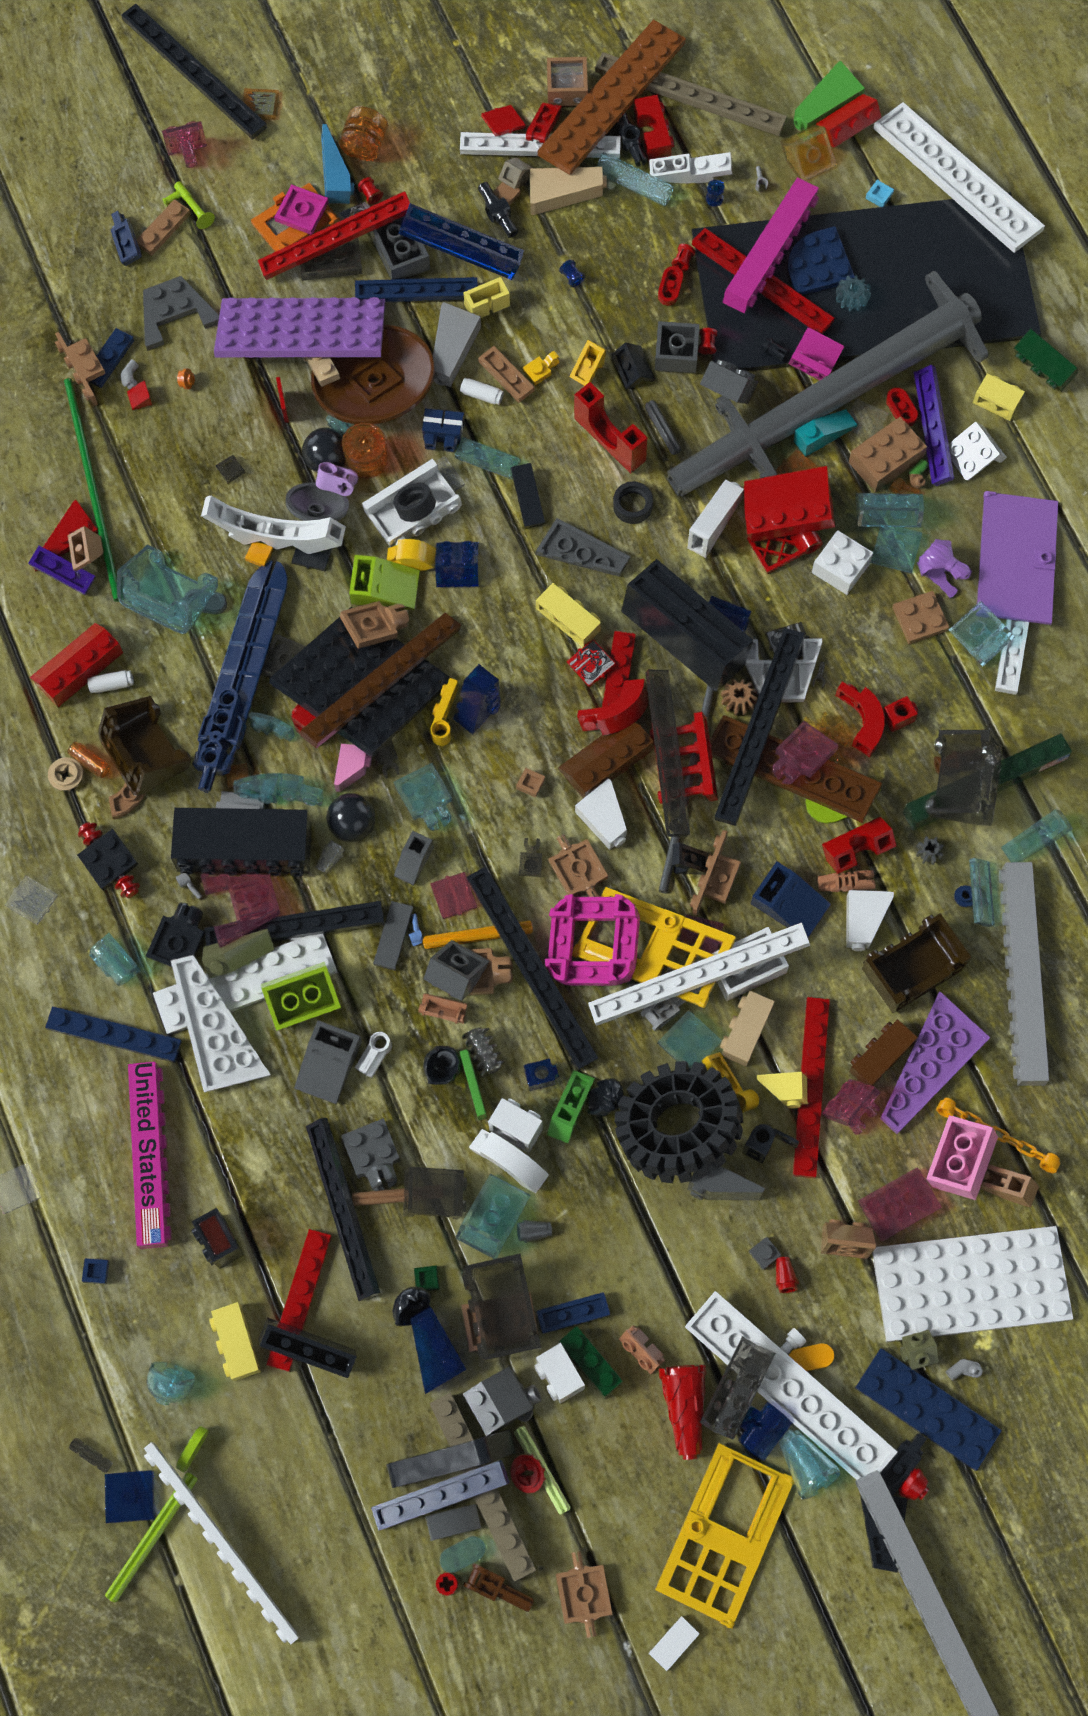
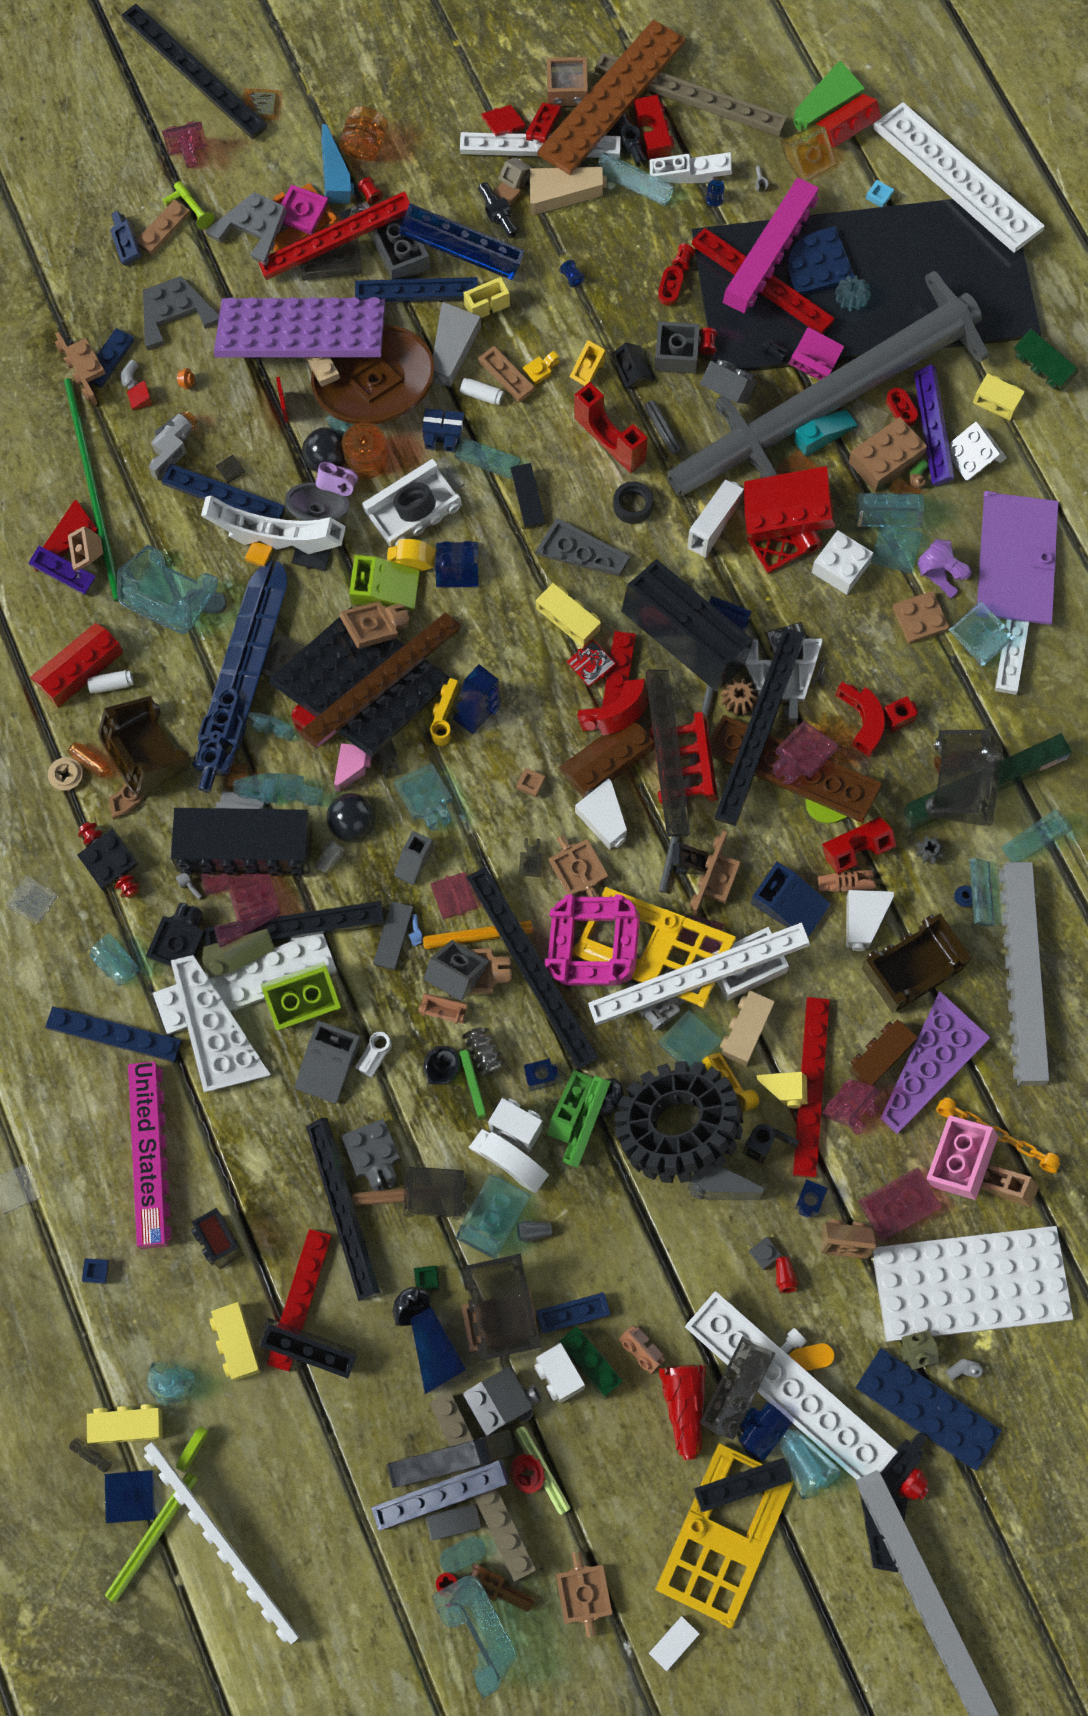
(124, 1424): none -> light yellow brick
(169, 442): none -> light grey plate
(202, 486): none -> dark blue plate
(256, 217): none -> dark grey wing
(469, 1603): none -> clear light blue windscreen
(586, 1121): none -> bright green tile
(742, 1484): none -> black plate
(791, 711): none -> dark grey plate
(815, 1190): none -> clear blue brick

